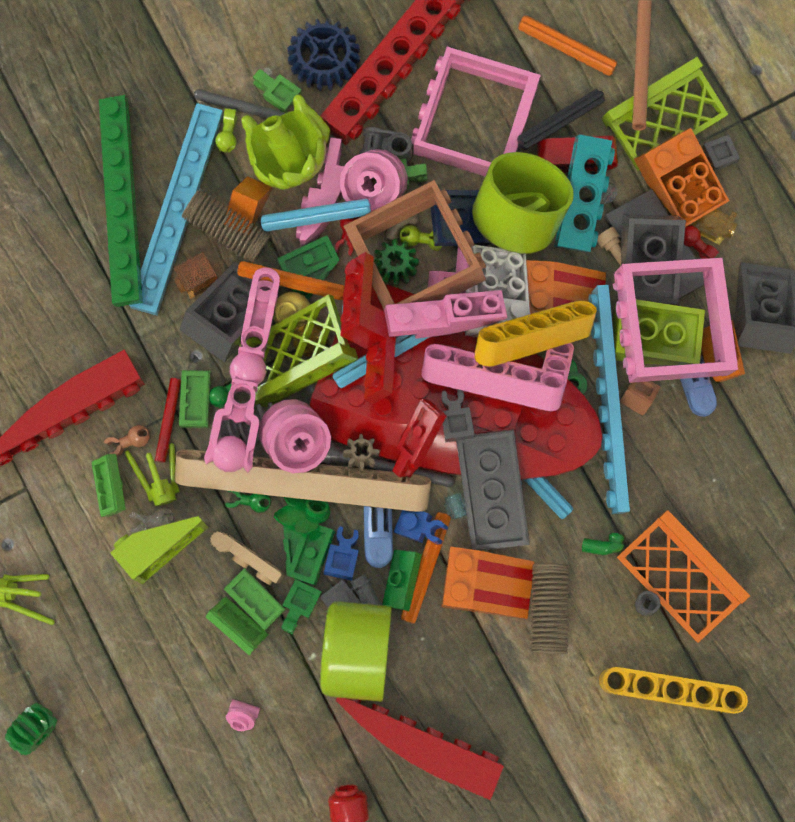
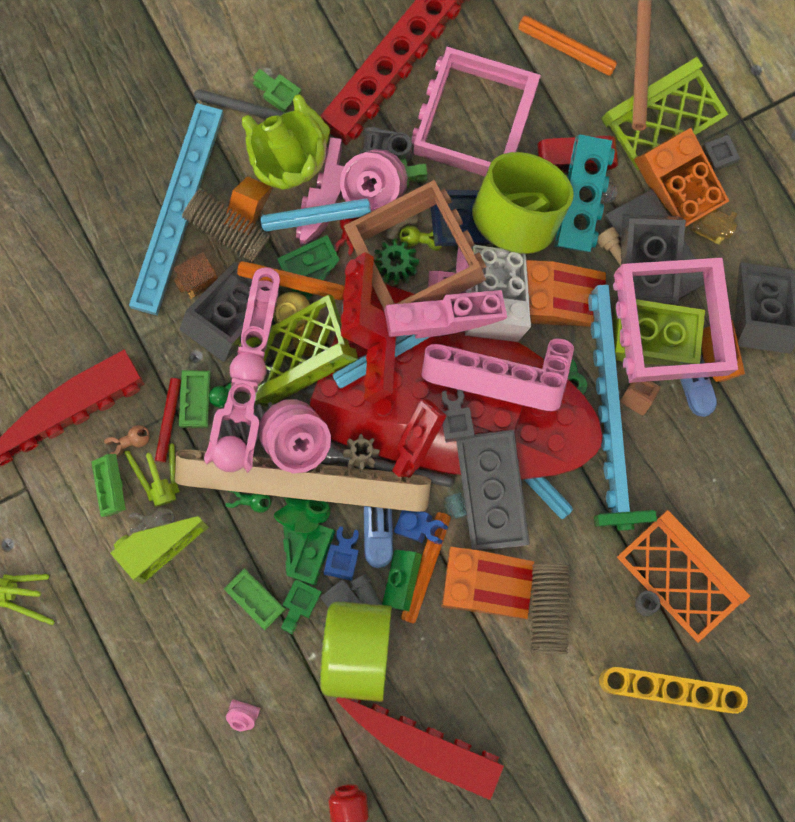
(30, 729): green gear -> none
(120, 201): green plate -> none
(226, 139): lime arm -> none
(237, 625): bright green plate -> none
(245, 556): tan hinge -> none
(321, 40): dark blue gear -> none
(534, 333): yellow beam -> none
(560, 119): black axle -> none
(600, 547): green arm -> none
(625, 520): none -> green plate
(692, 239): red arm -> none

